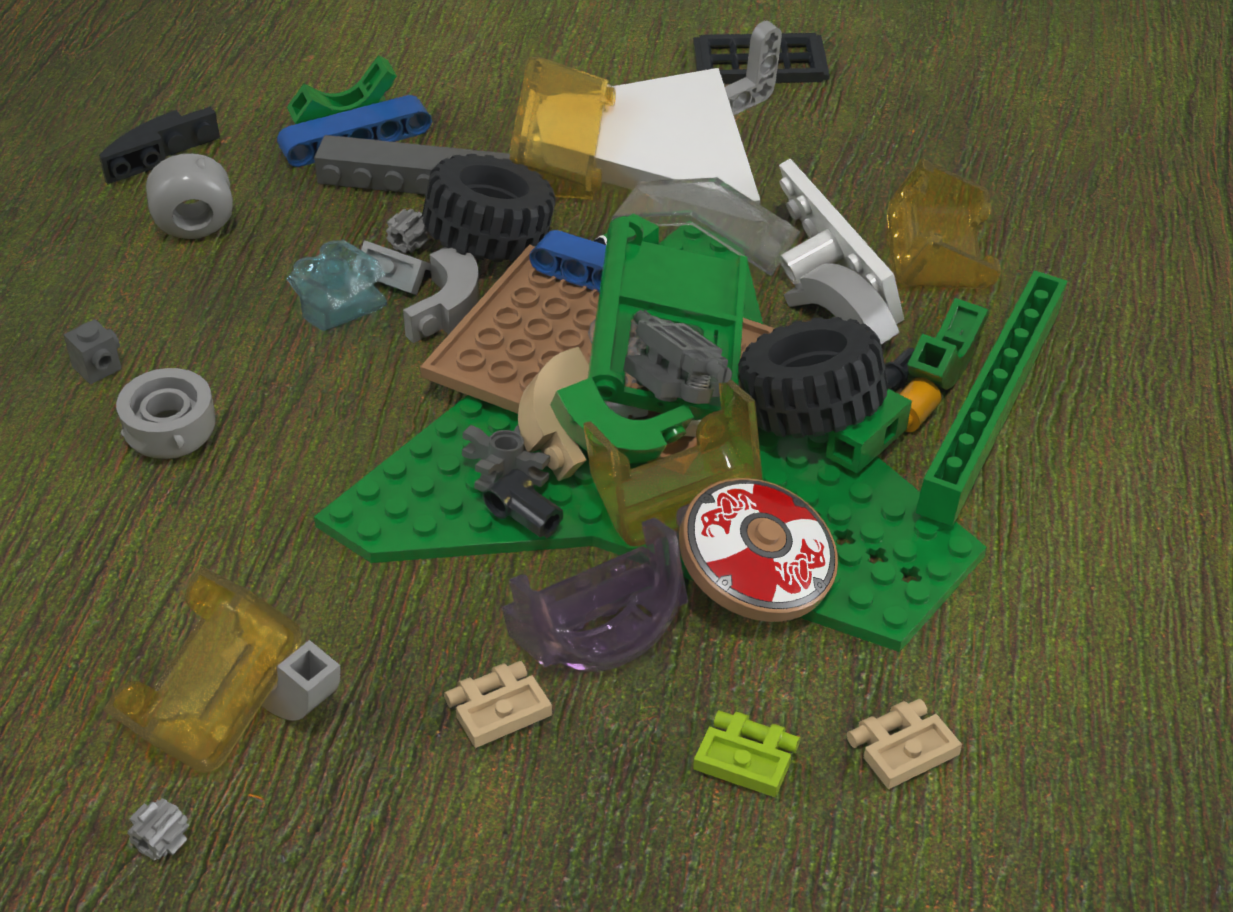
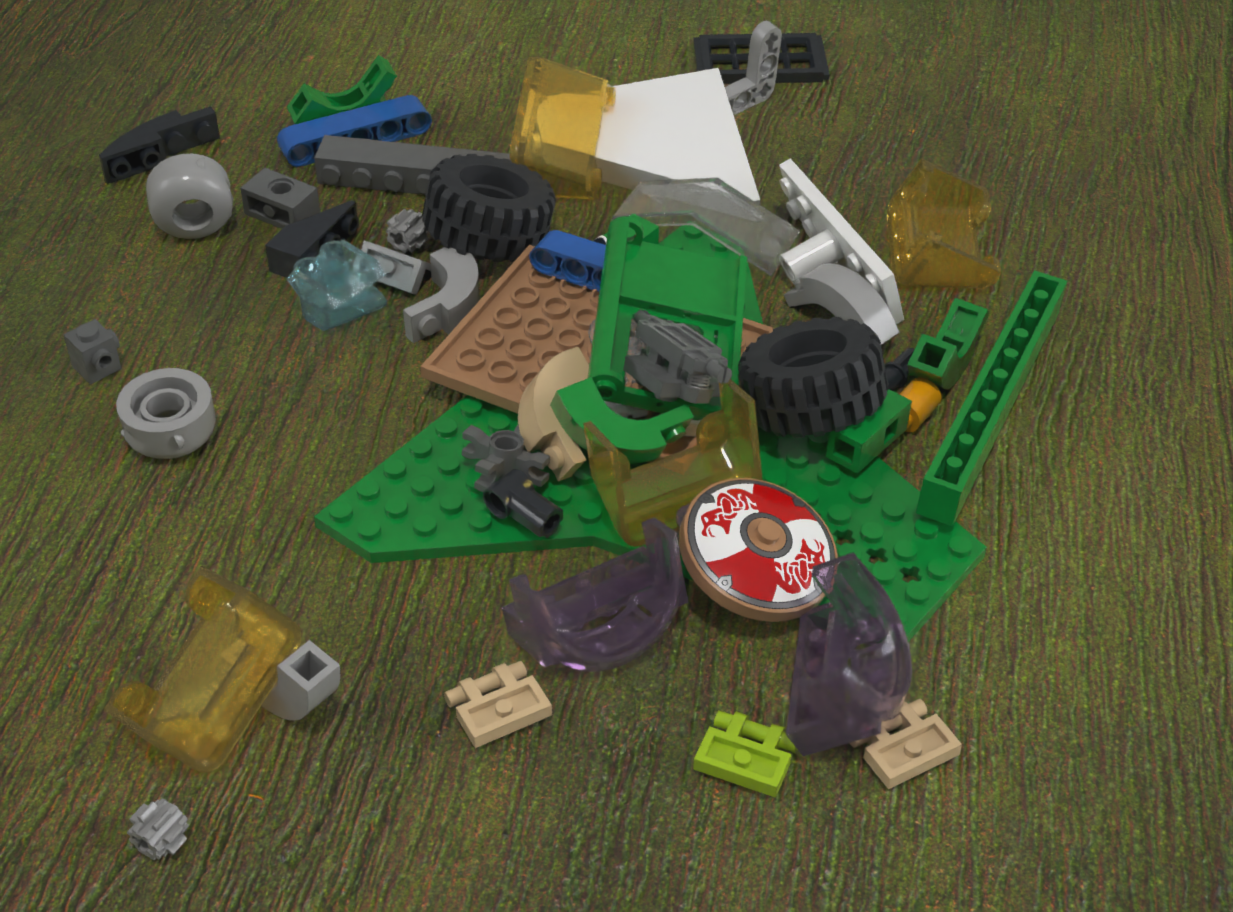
(279, 198): none -> dark grey brick
(308, 235): none -> black slope
(829, 698): none -> piece

